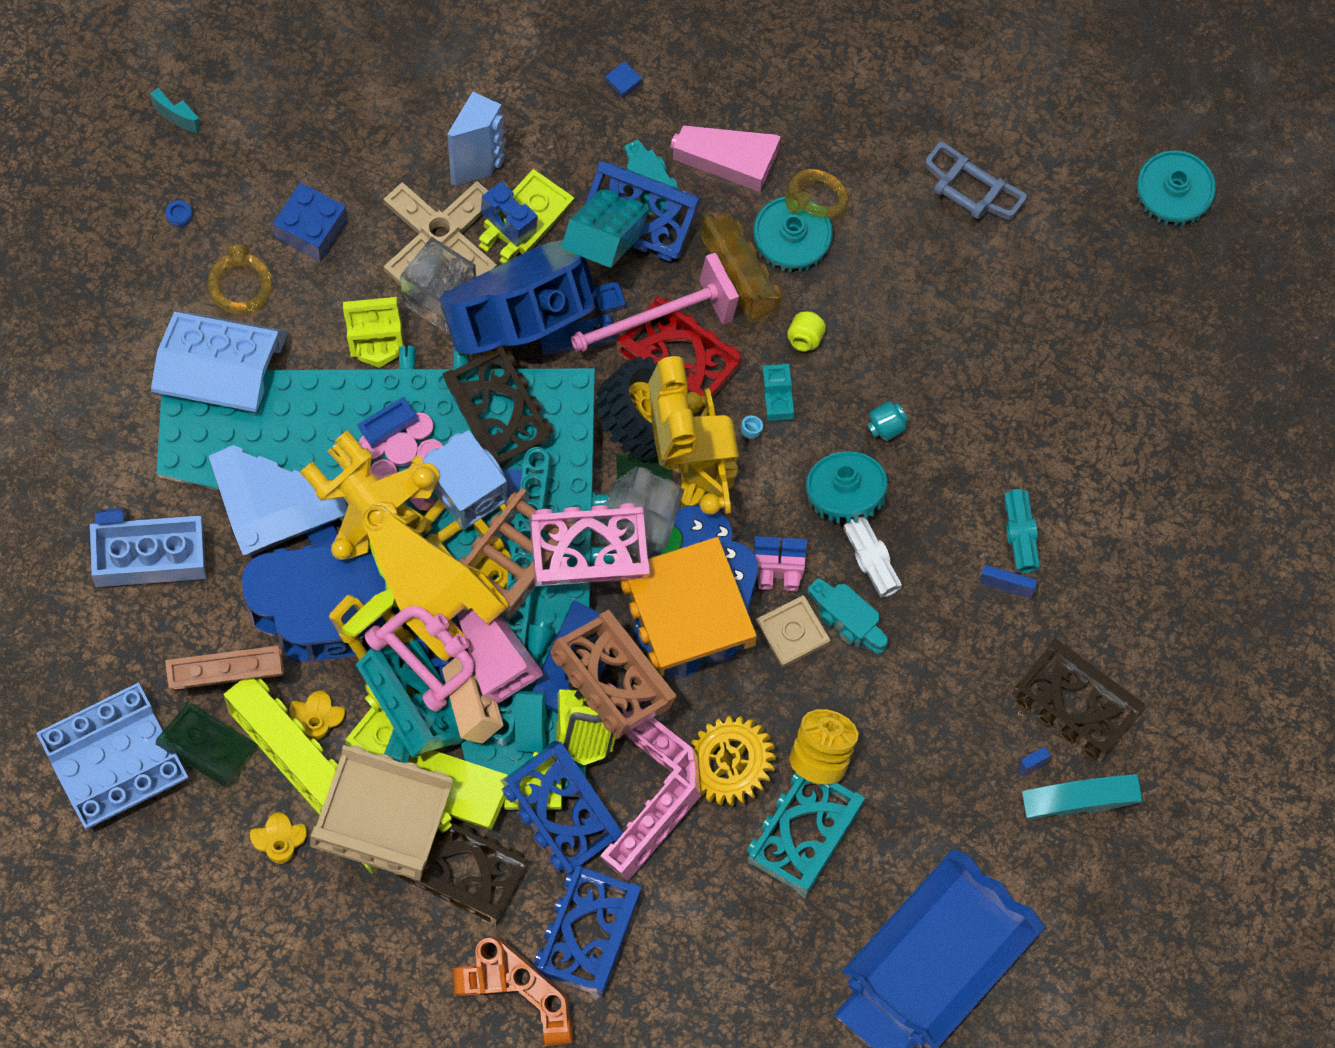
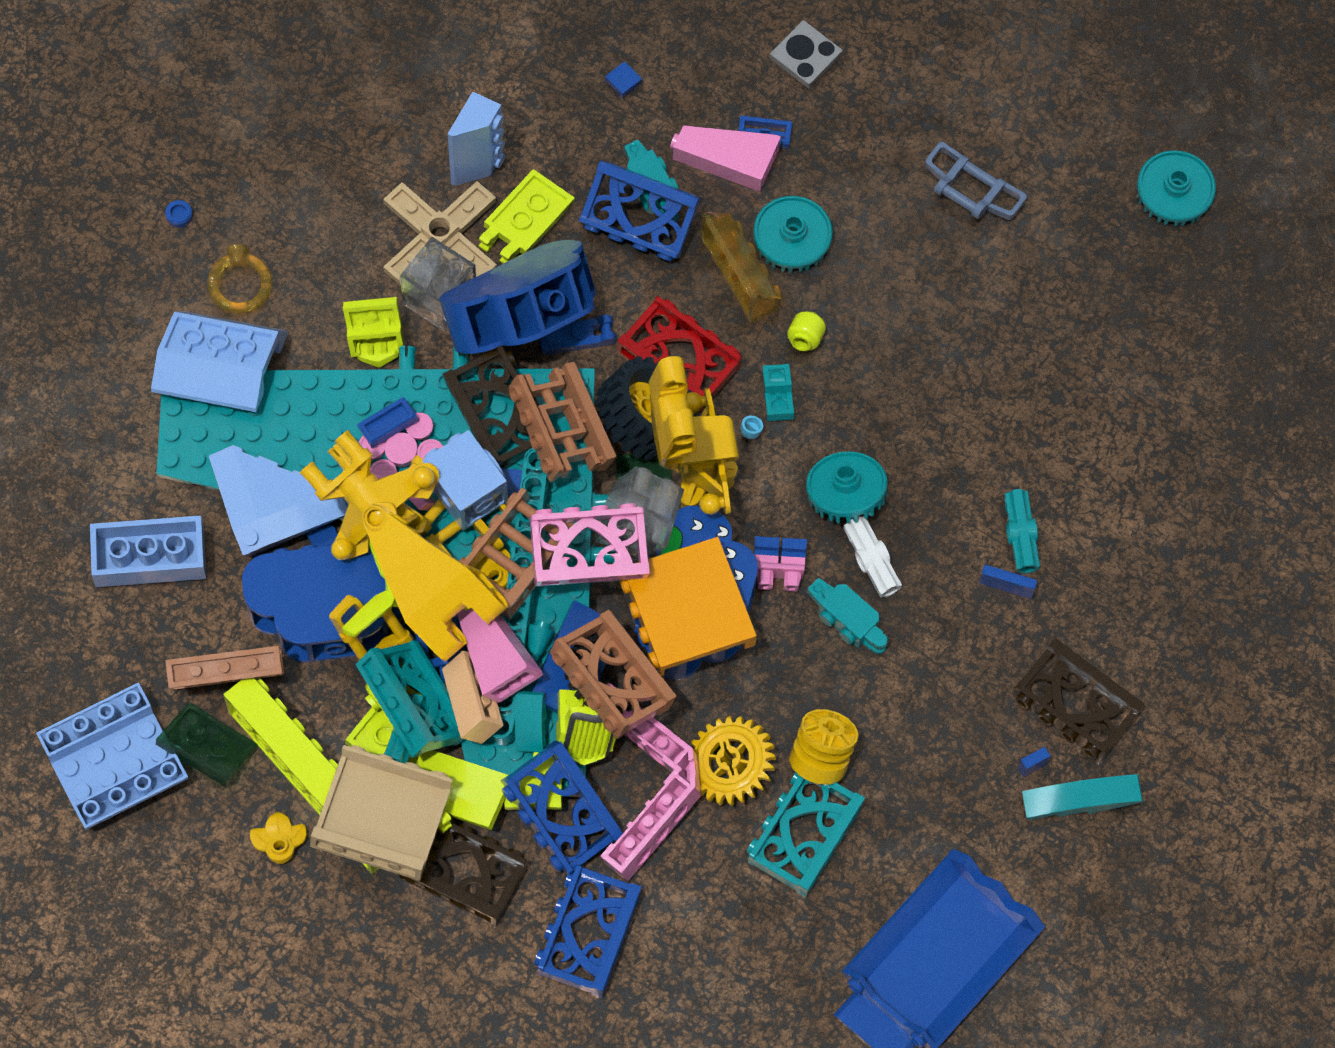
(111, 515): blue tile -> none
(179, 114): teal slope -> none
(310, 221): blue brick -> none
(317, 711): yellow plate -> none
(436, 626): bright pink bar -> none
(499, 975): orange connector -> none
(520, 219): blue brick -> none
(579, 414): none -> nougat fence
(605, 228): teal brick -> none
(609, 298): blue tile -> none
(716, 288): bright pink tile -> none
(768, 123): none -> blue tile
(792, 631): tan tile -> none
(799, 201): clear yellow piece -> none
(806, 54): none -> light grey tile
(887, 420): teal head -> none

